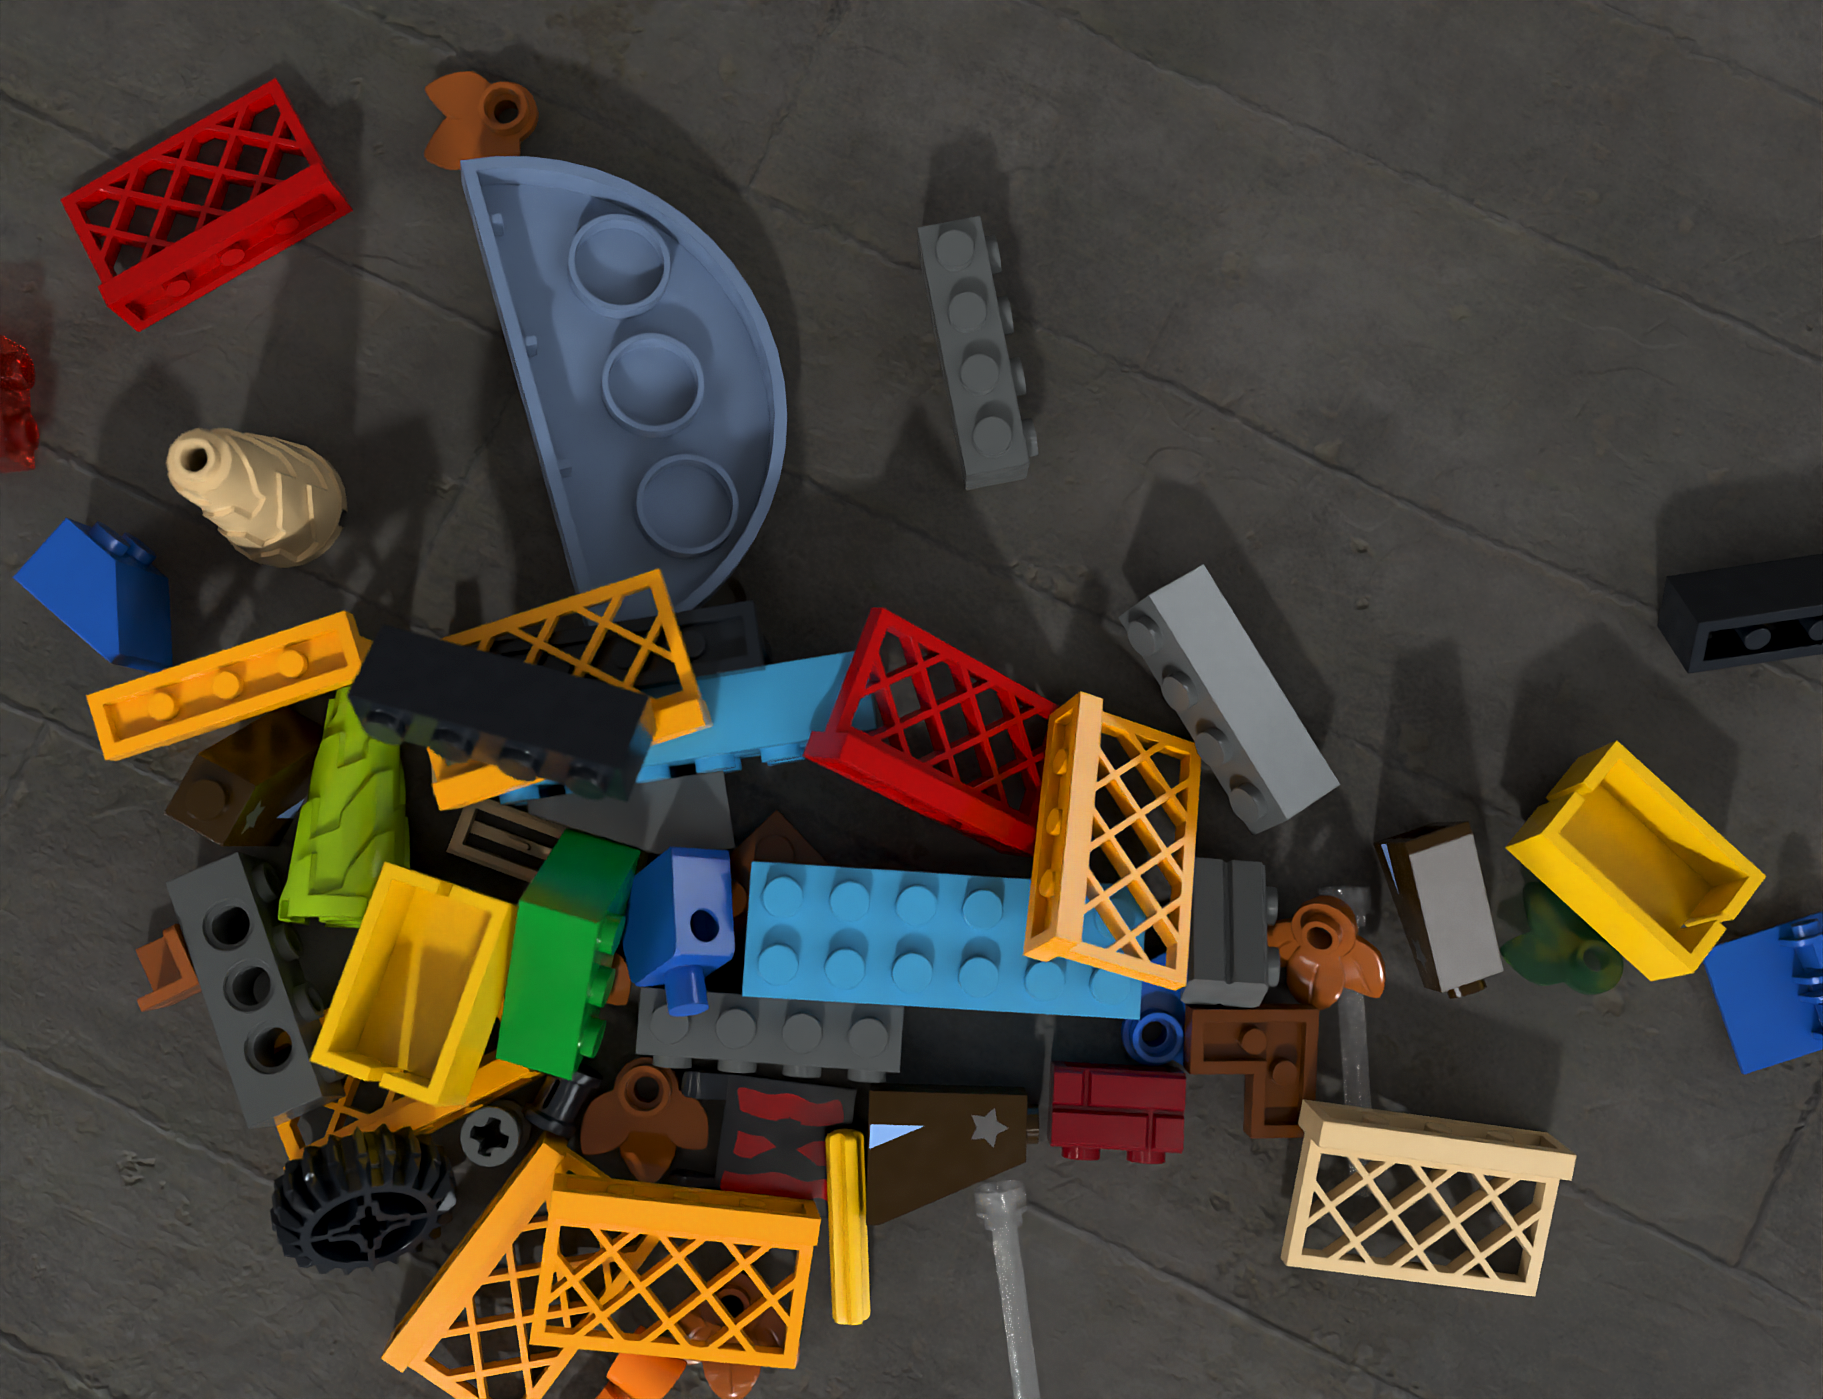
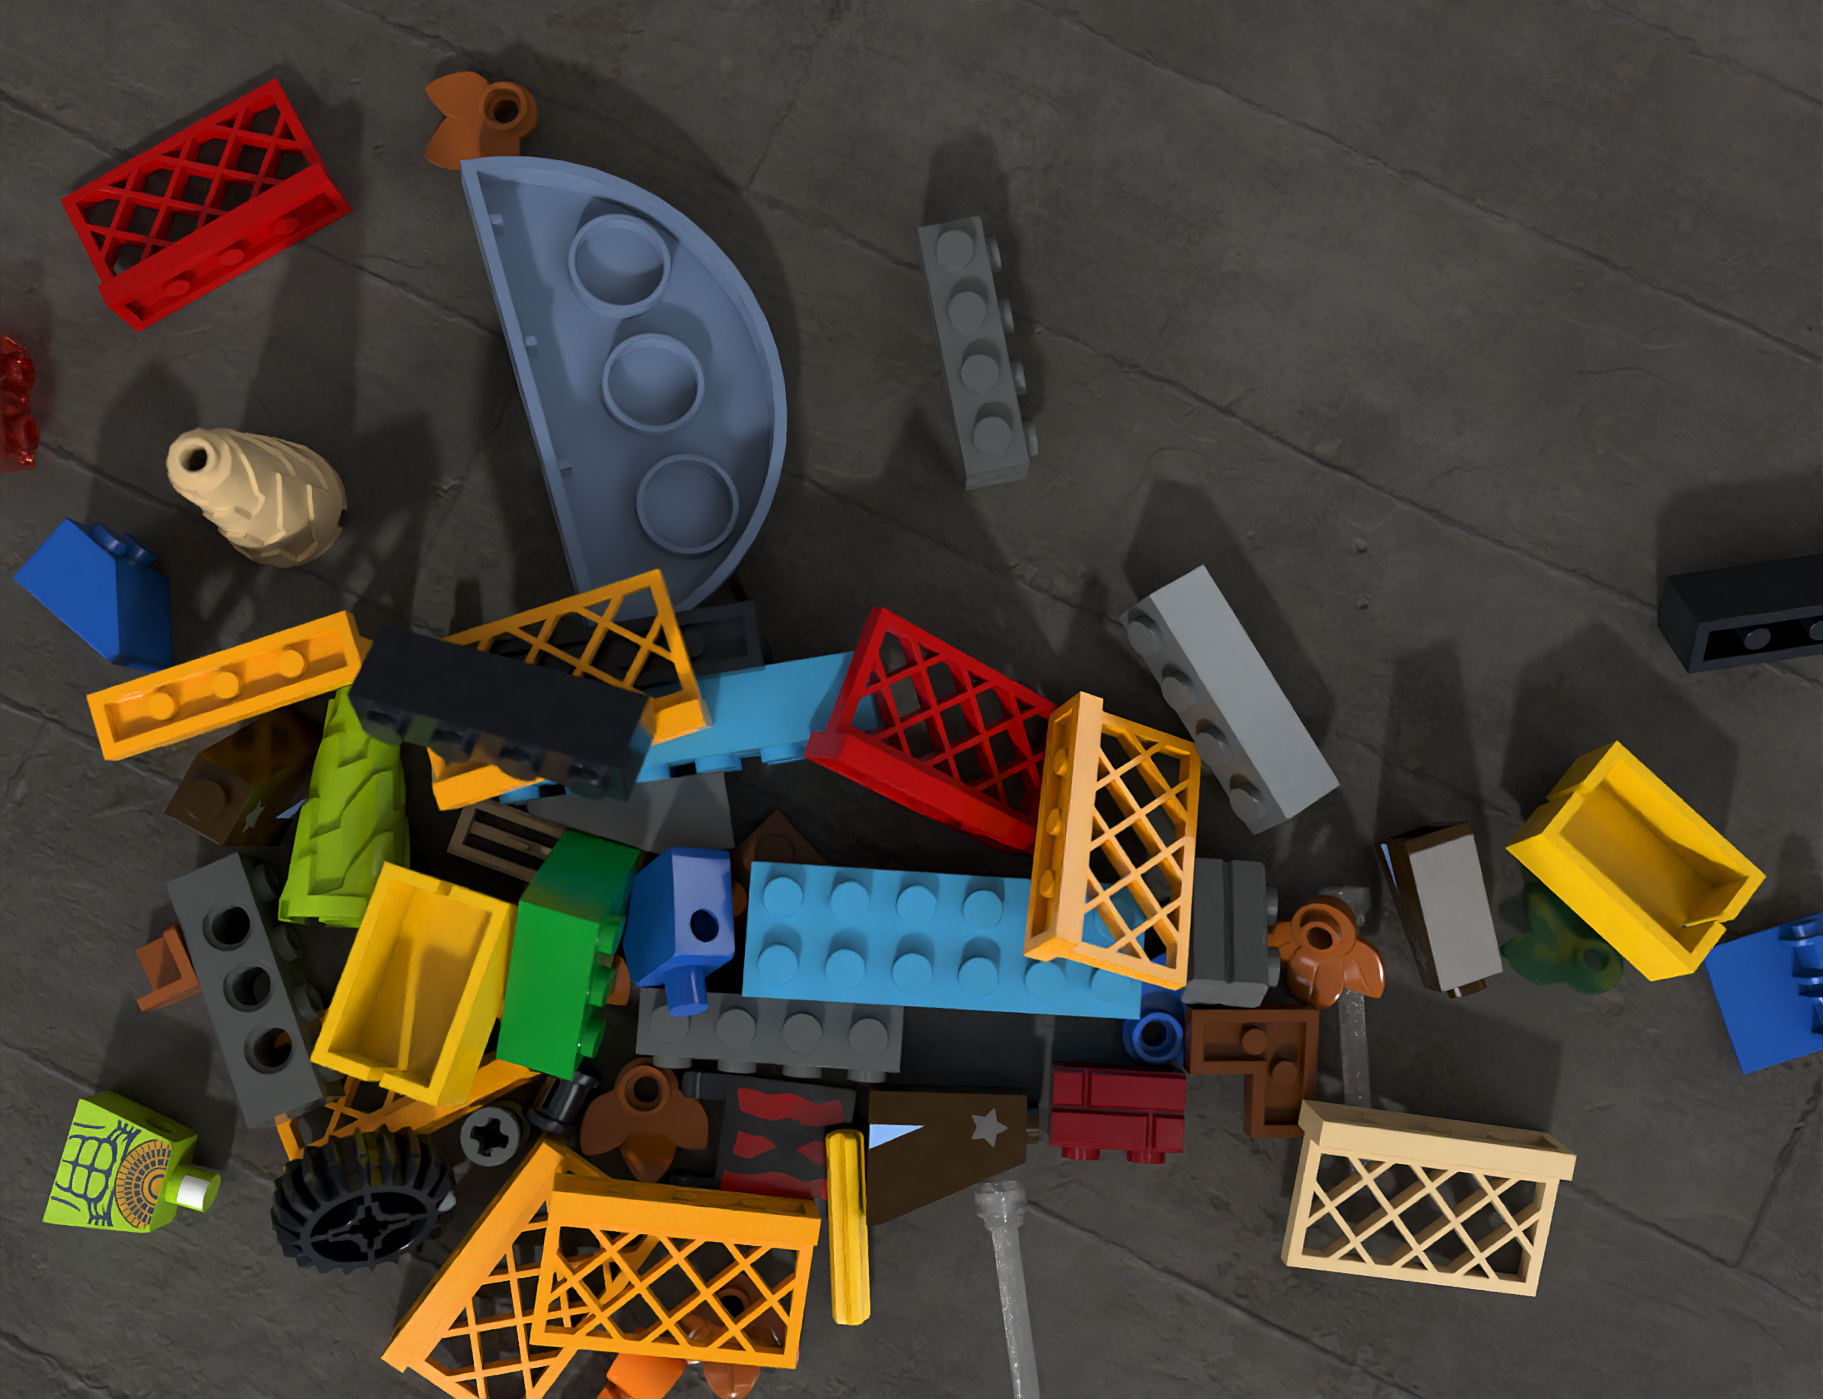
(127, 1168): none -> lime torso

